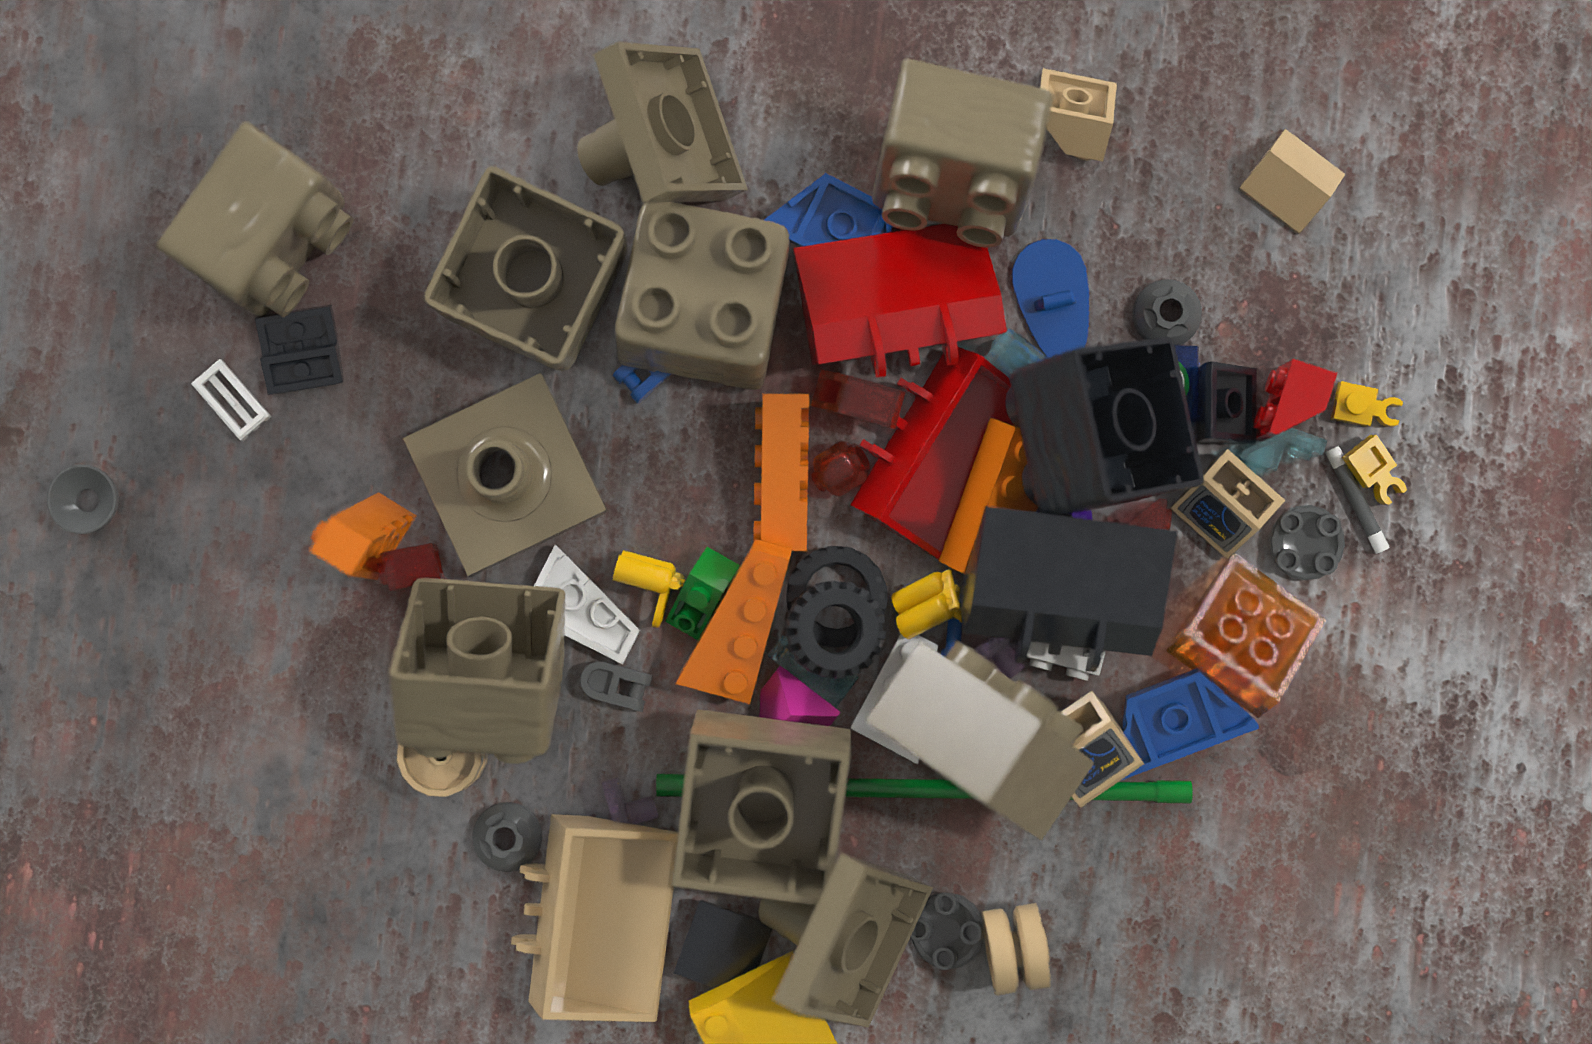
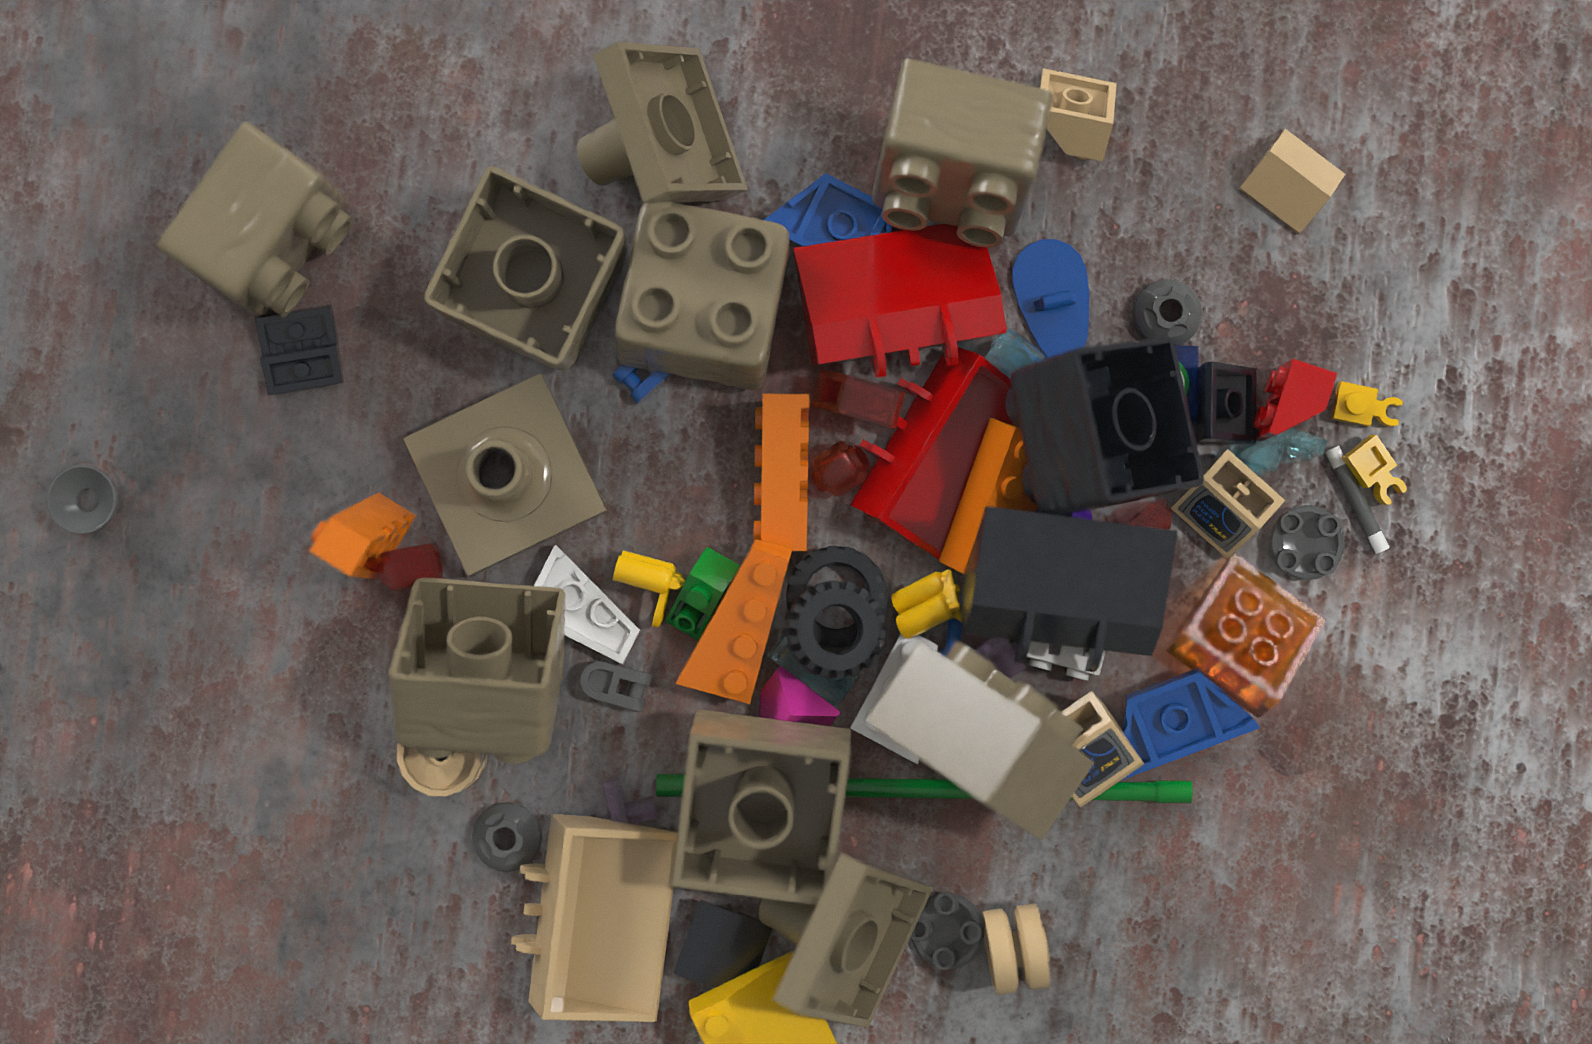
(252, 423): white tile -> none

